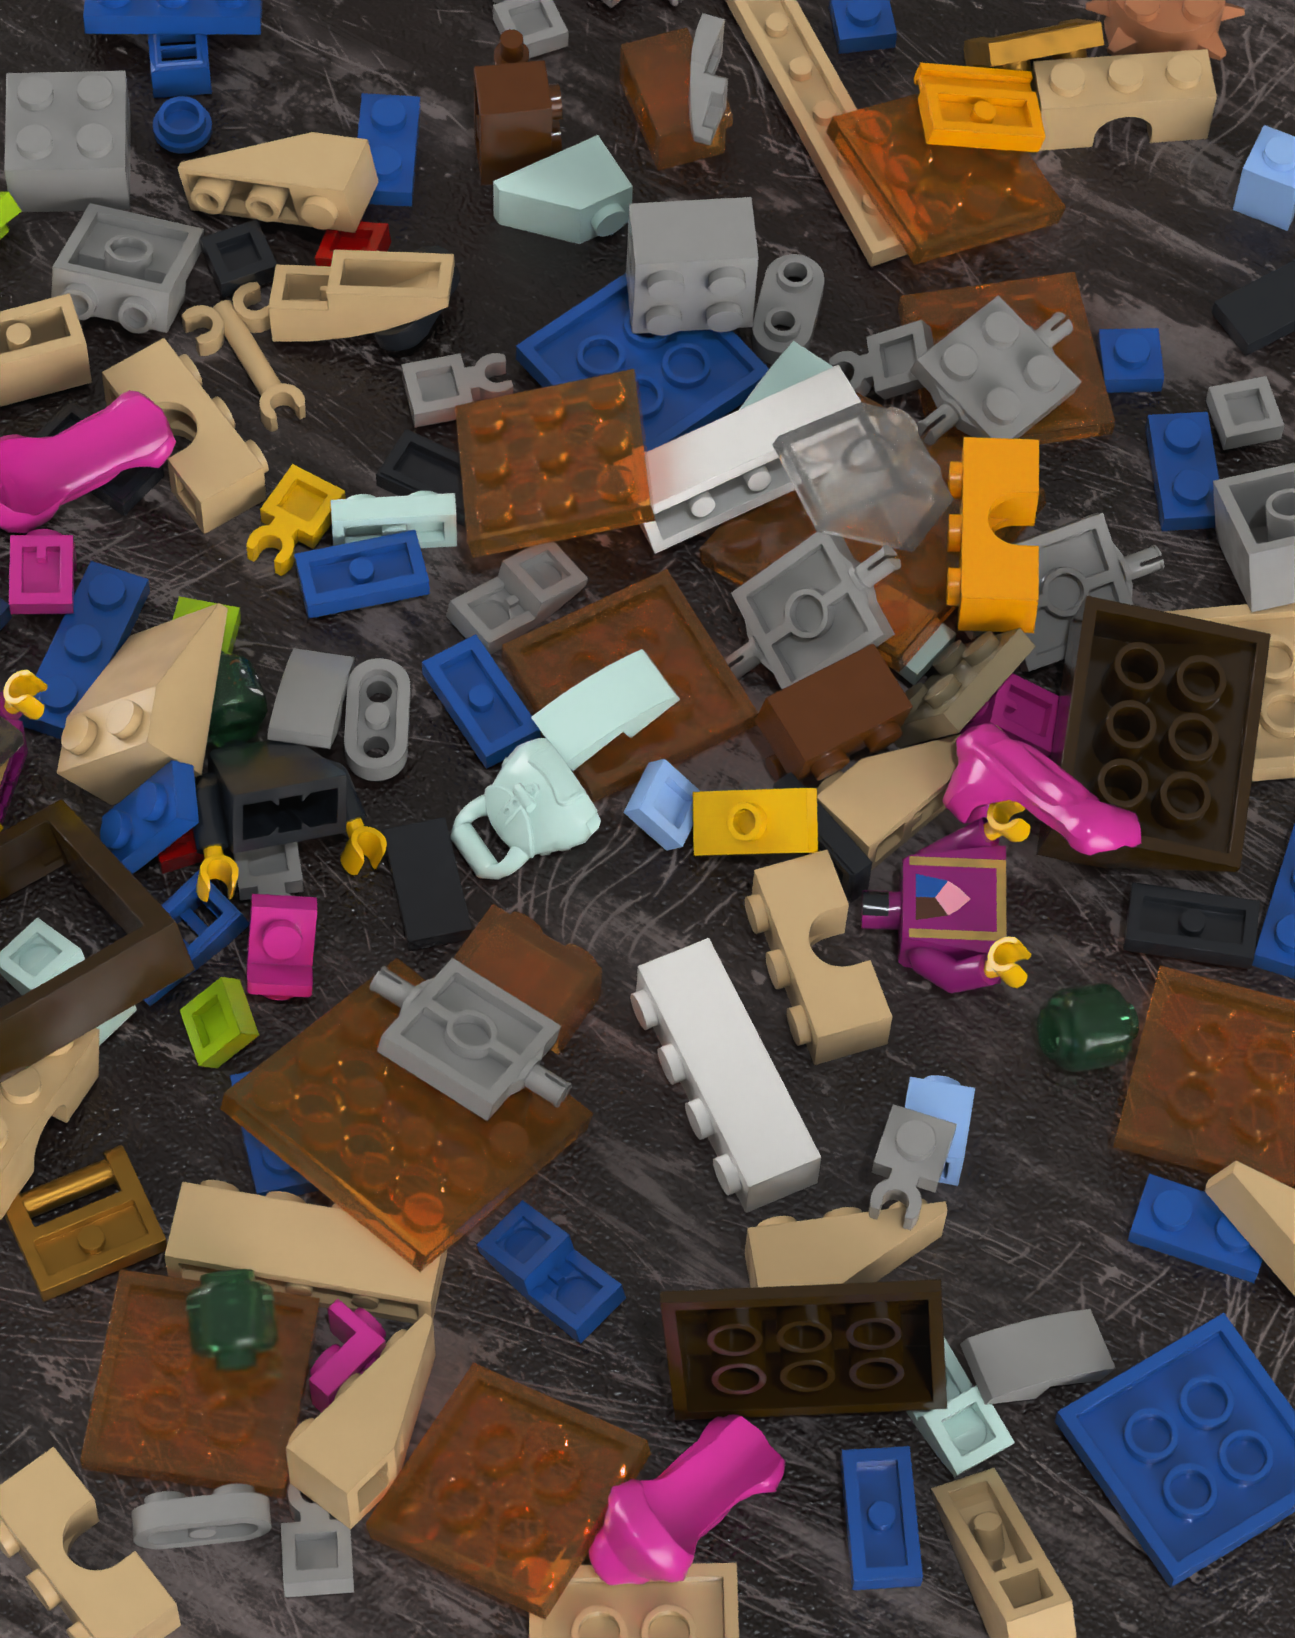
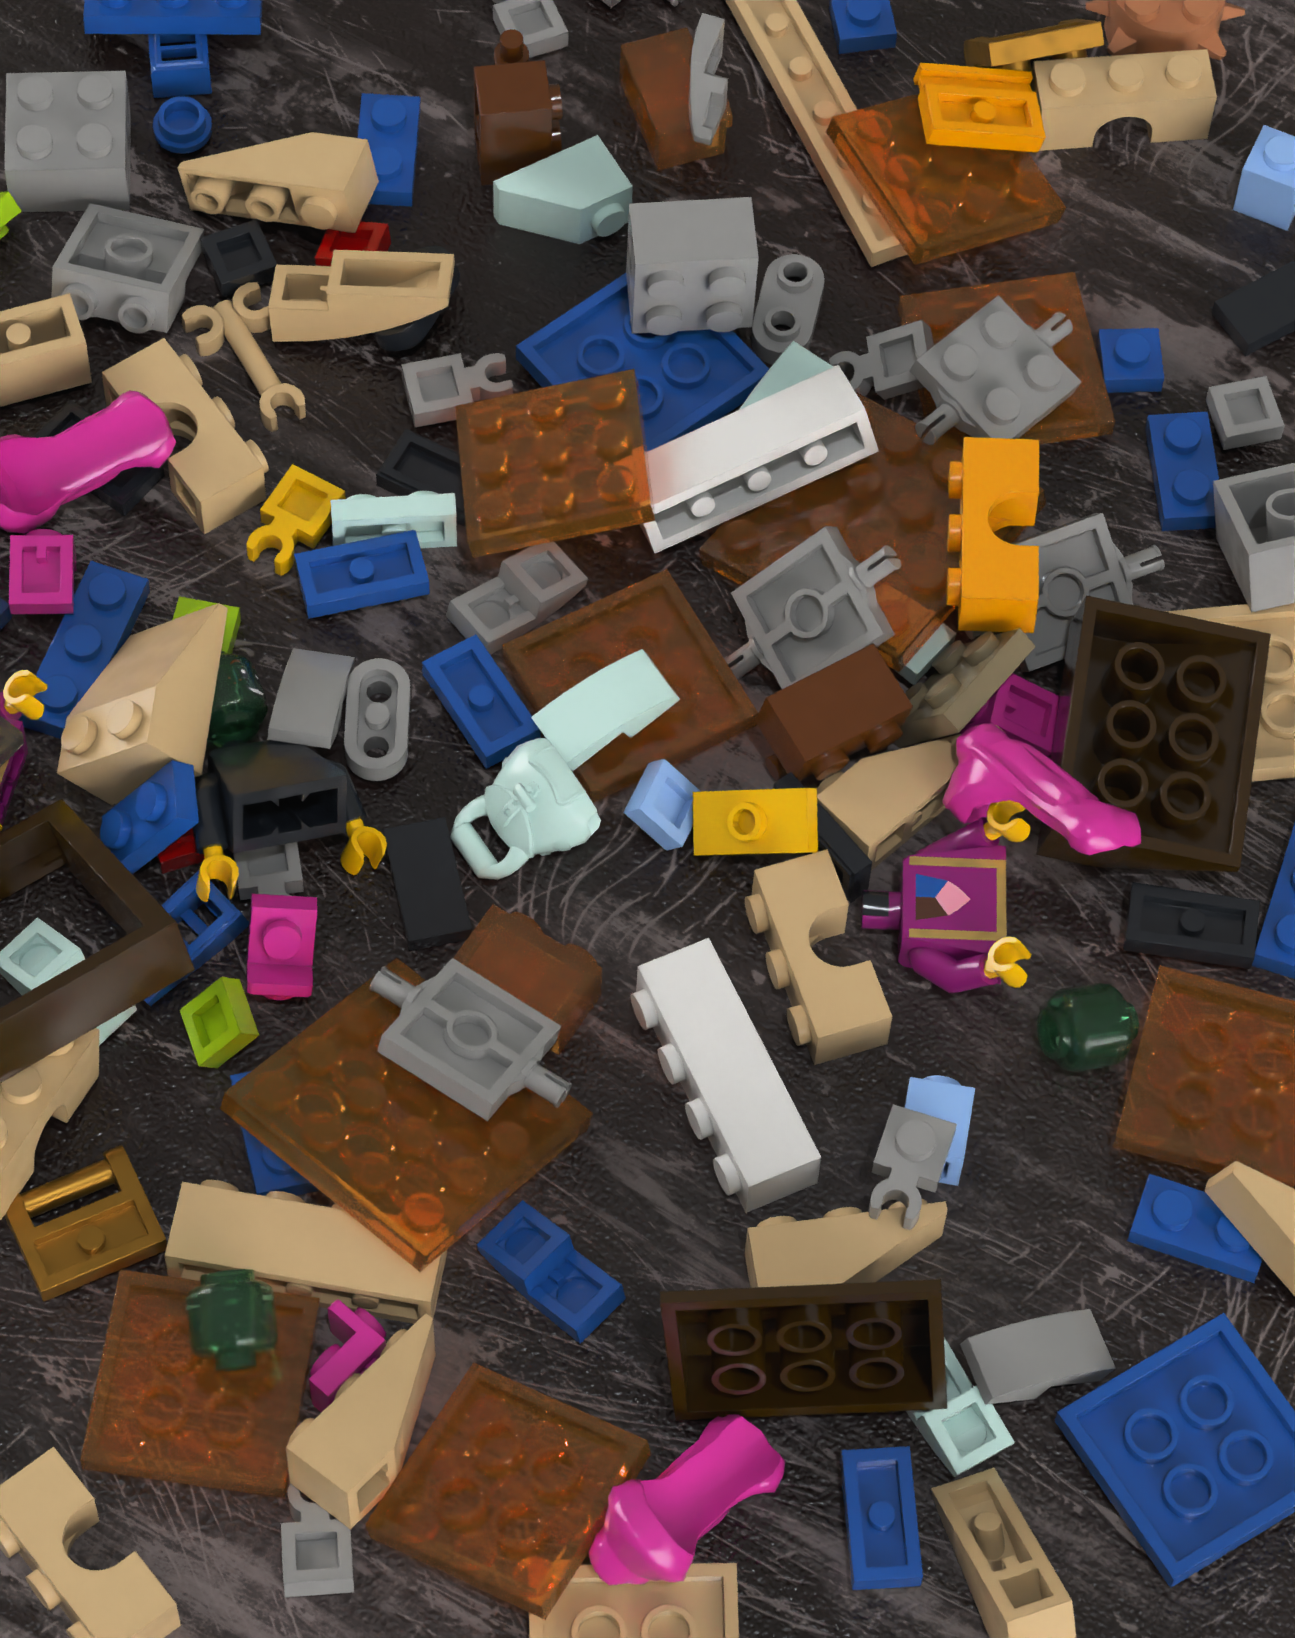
(181, 1521): light grey plate -> none
(866, 476): clear slope -> none

